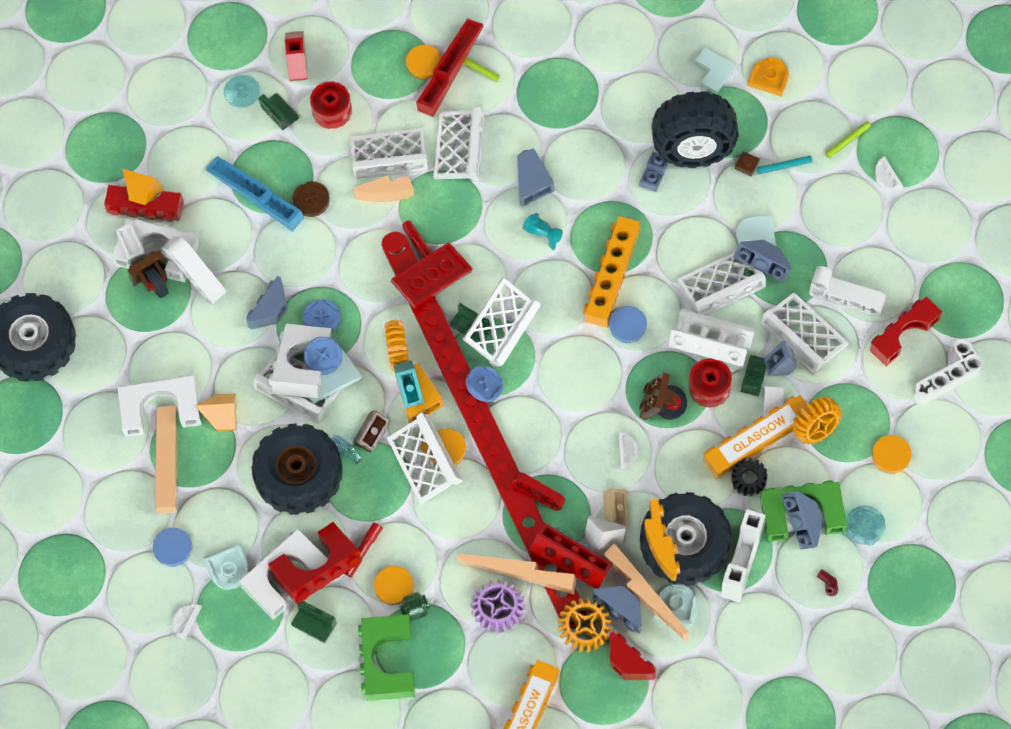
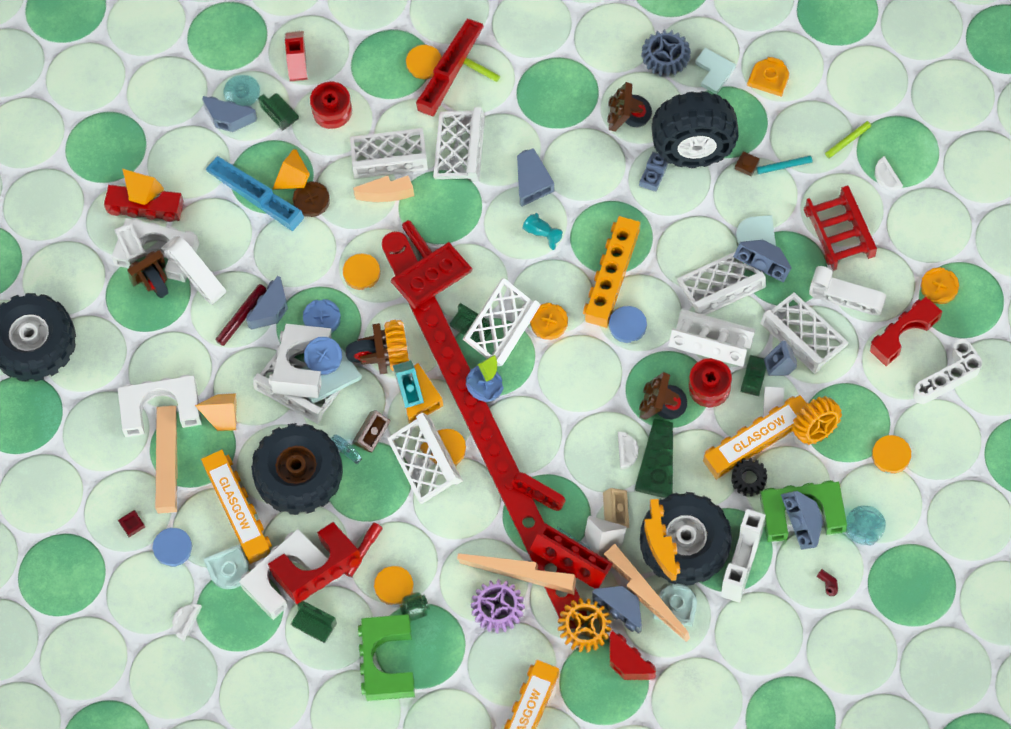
(131, 523): none -> dark red tile
(228, 115): none -> sand blue slope
(236, 506): none -> brick
(240, 315): none -> dark red axle
(292, 173): none -> light orange slope
(361, 271): none -> light orange tile
(370, 350): none -> reddish brown plate
(488, 367): none -> lime tile
(549, 321): none -> light orange tile
(628, 108): none -> reddish brown plate
(657, 463): none -> clear green wing
(669, 47): none -> sand blue gear
(852, 215): none -> red fence
(939, 285): none -> light orange tile

